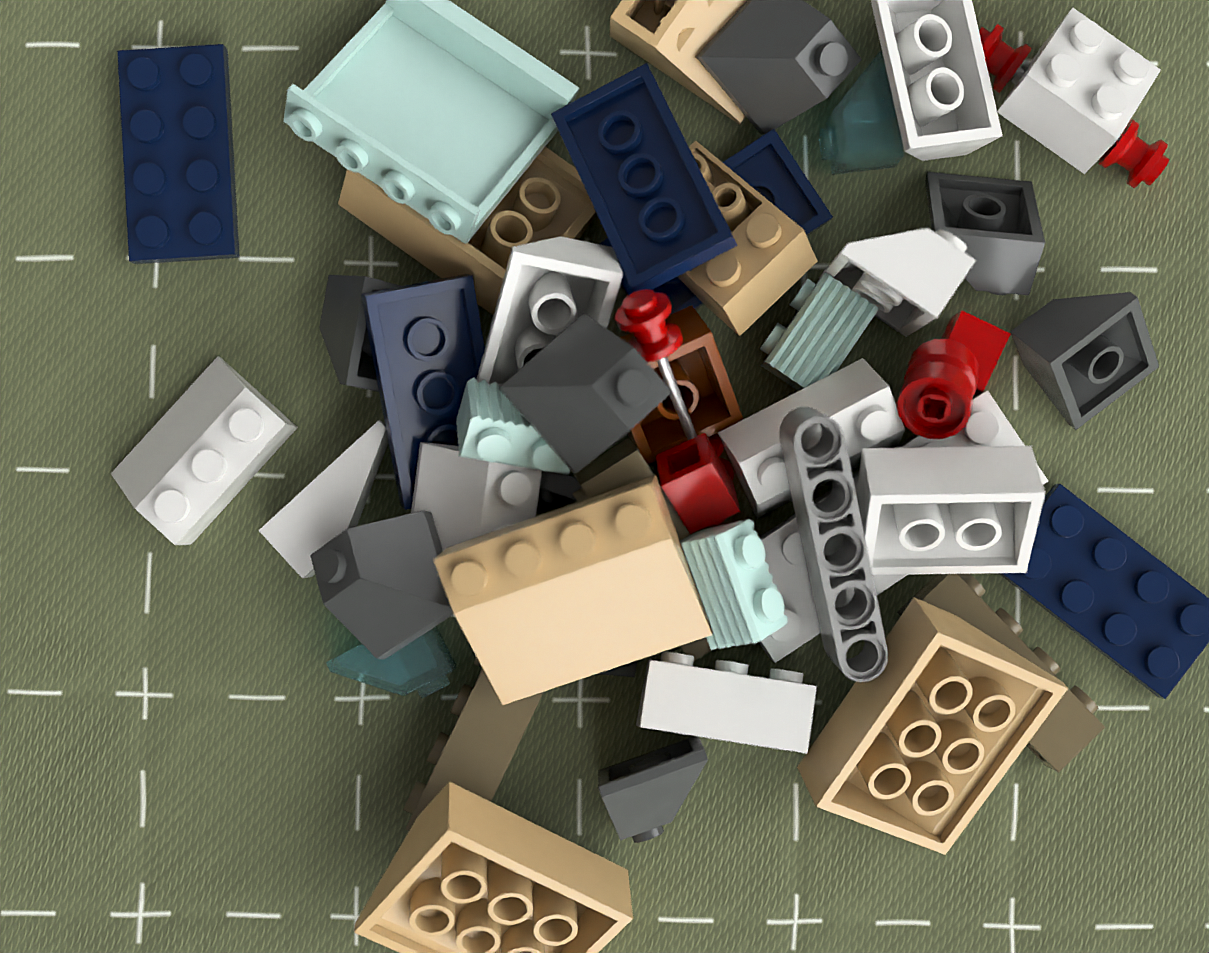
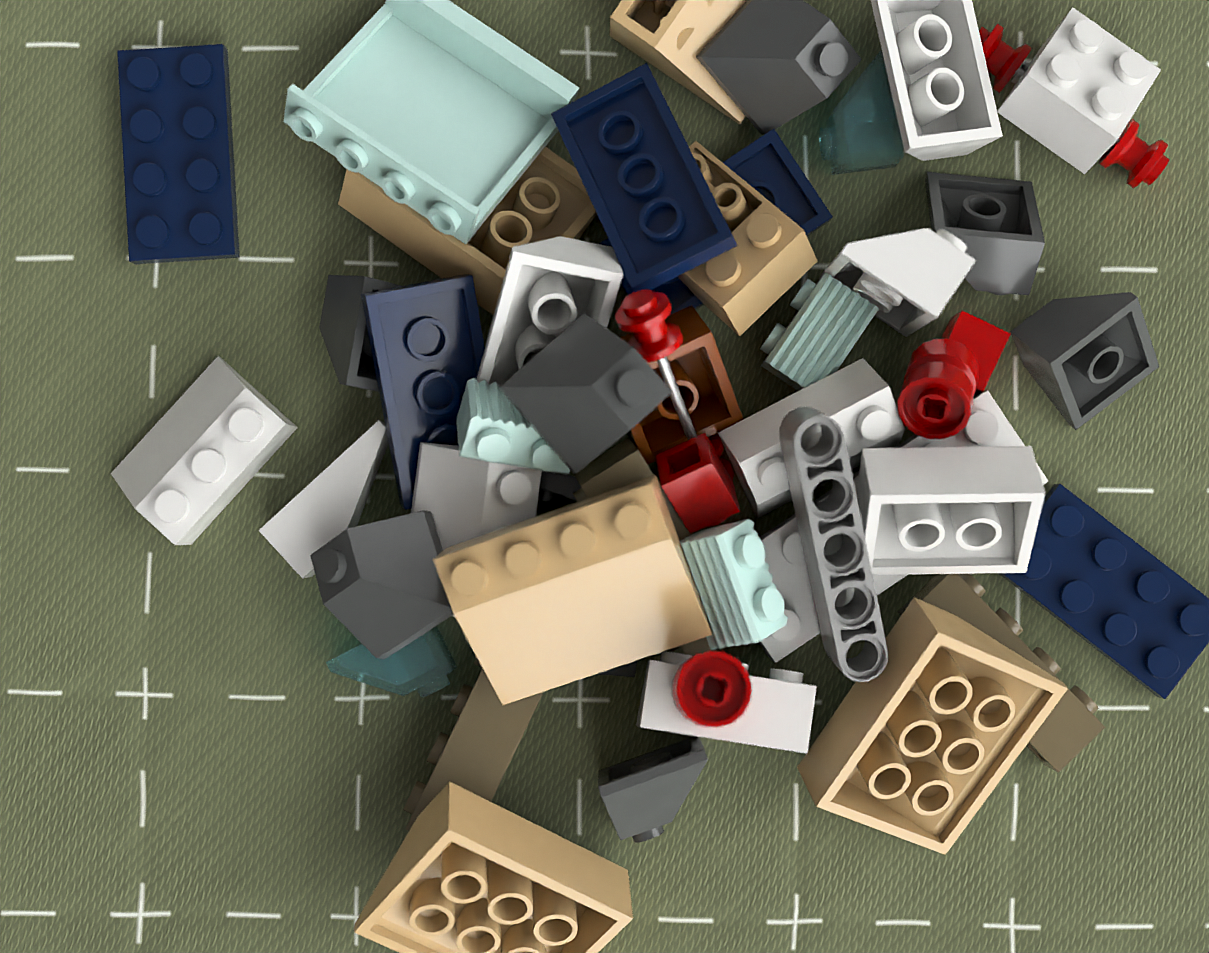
(711, 689): none -> red wheel

